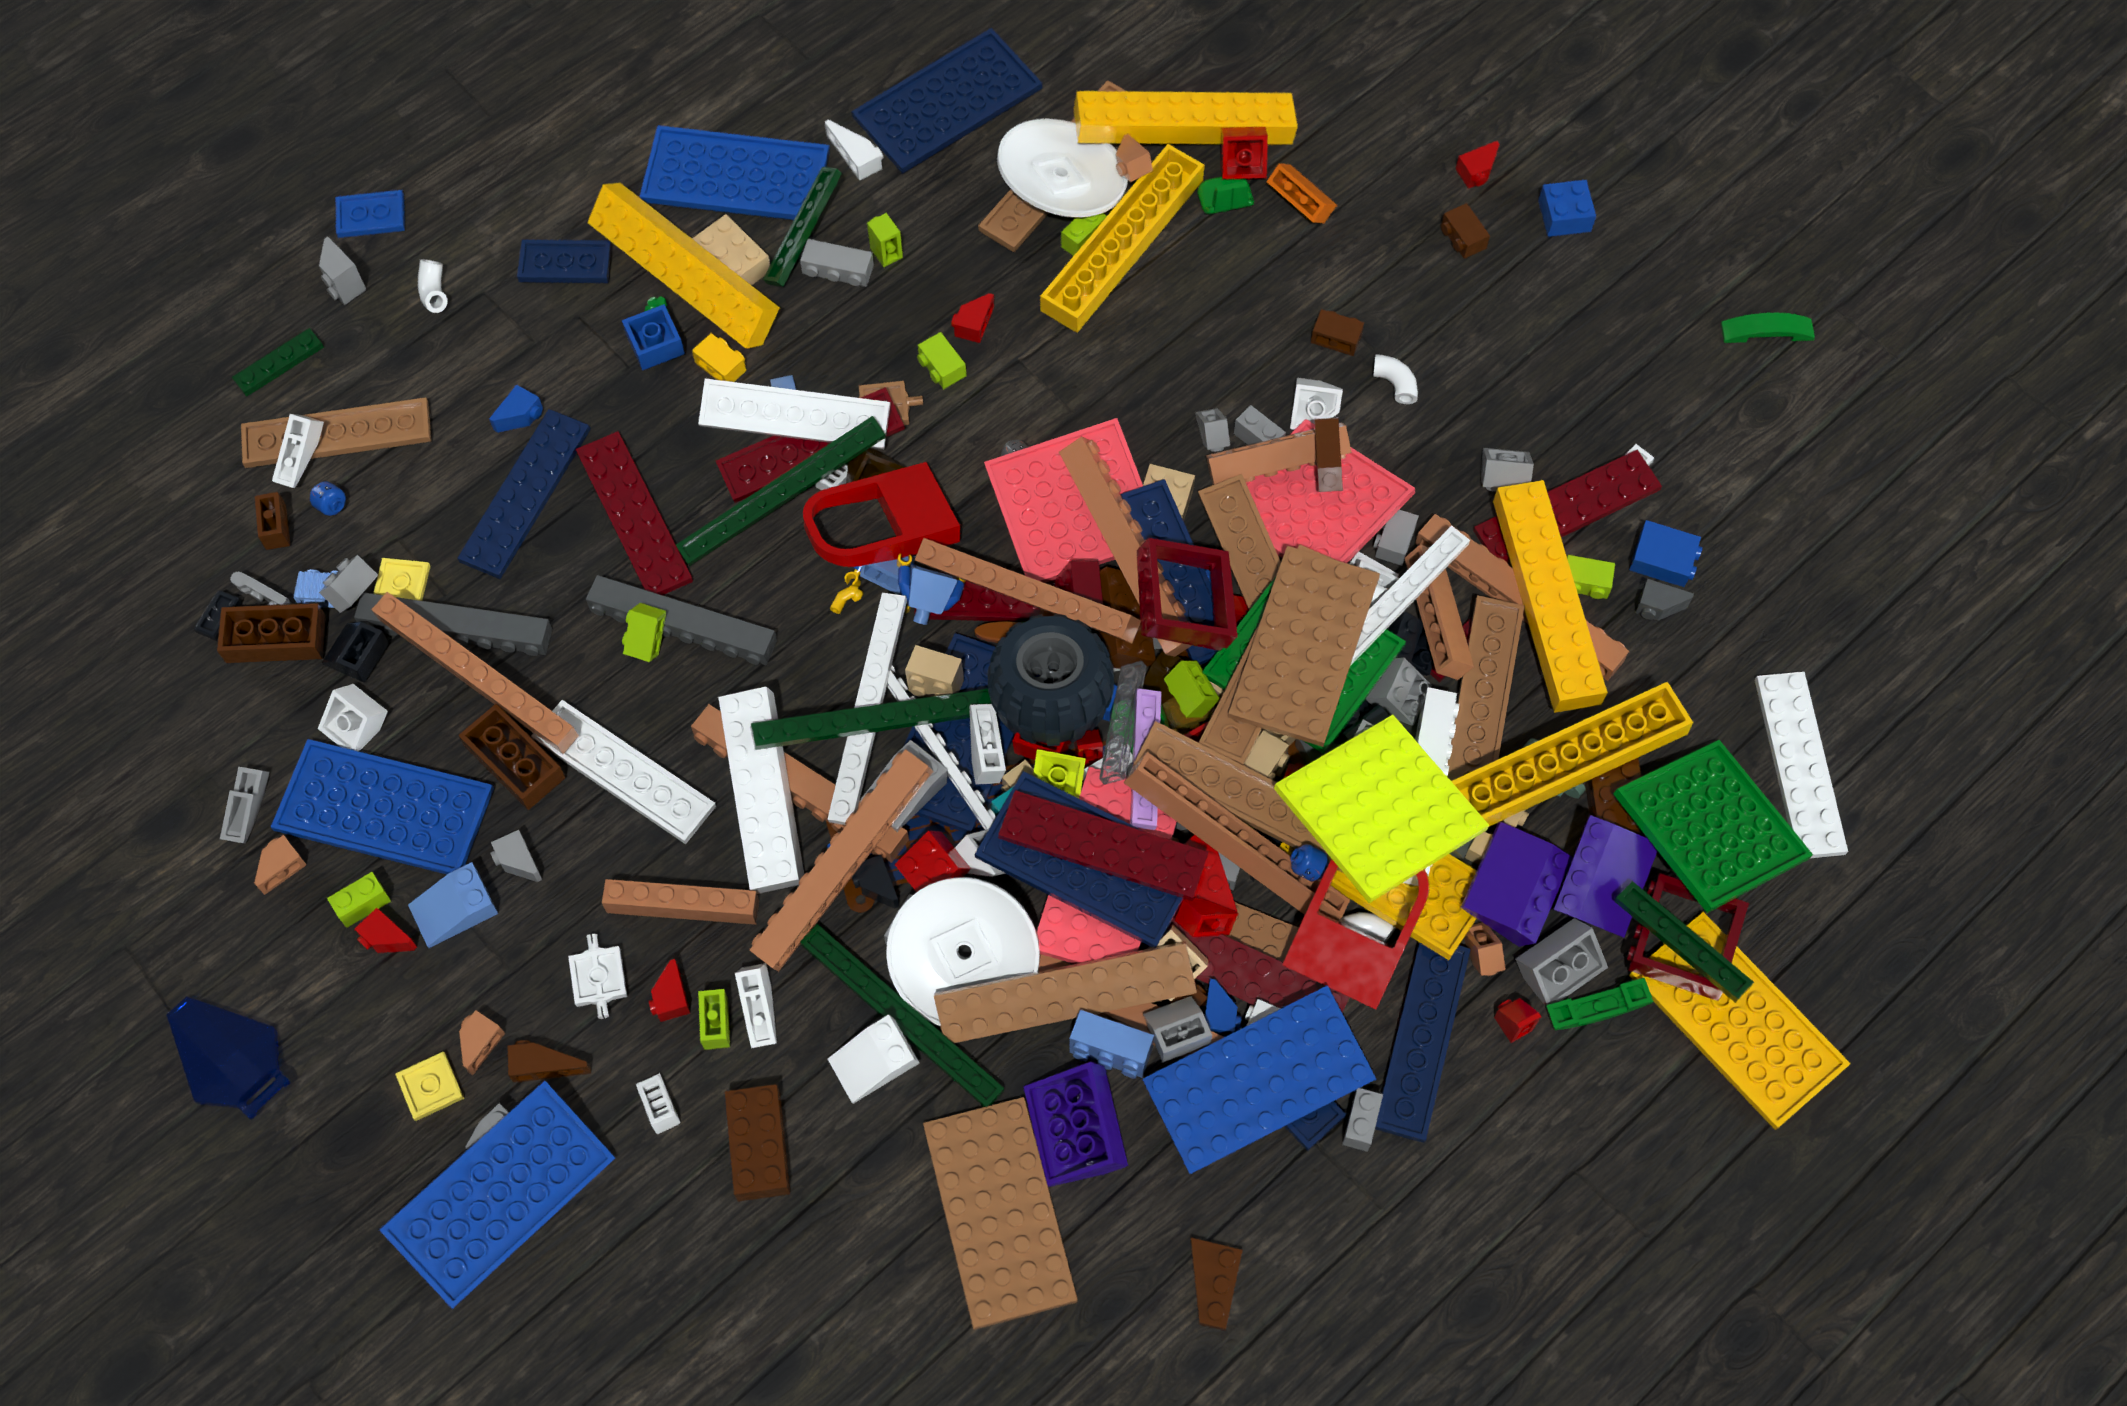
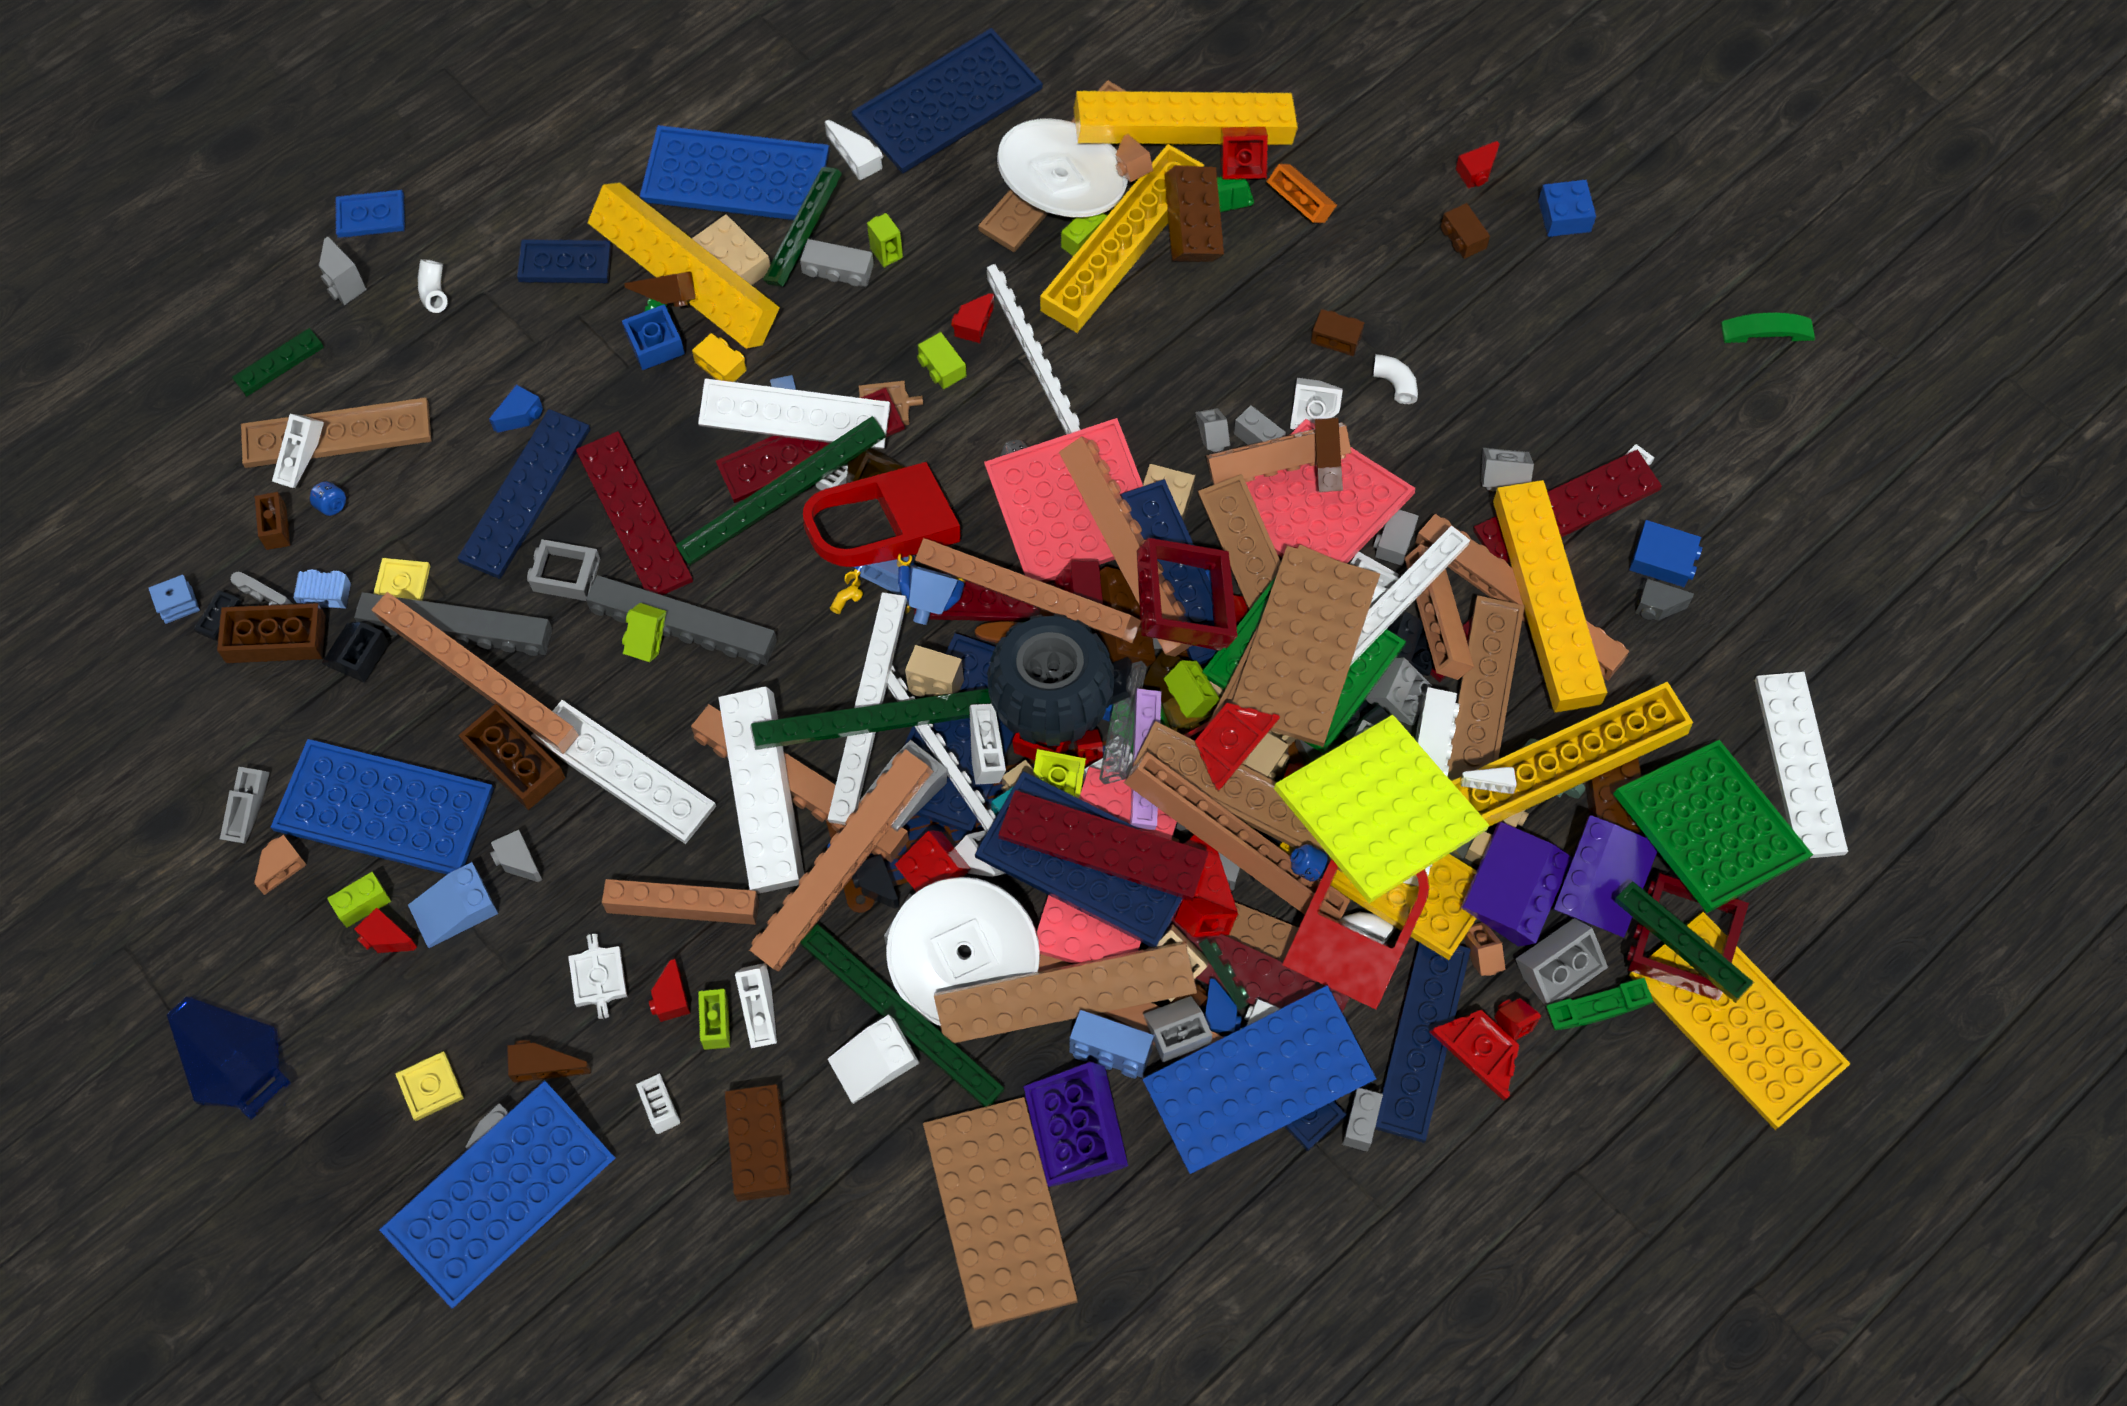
(176, 604): none -> medium blue piece
(348, 583): light grey brick -> none
(351, 718): white slope -> none
(478, 1039): nougat slope -> none
(559, 588): none -> light grey window
(666, 289): none -> reddish brown slope
(1032, 350): none -> white plate
(1122, 679): none -> black plate
(1194, 213): none -> reddish brown brick
(1215, 1281): reddish brown wing -> none
(1225, 973): none -> clear green plate
(1231, 740): none -> red wing
(1481, 1048): none -> red wing
(1495, 780): none -> white slope
(1592, 576): lime brick -> none

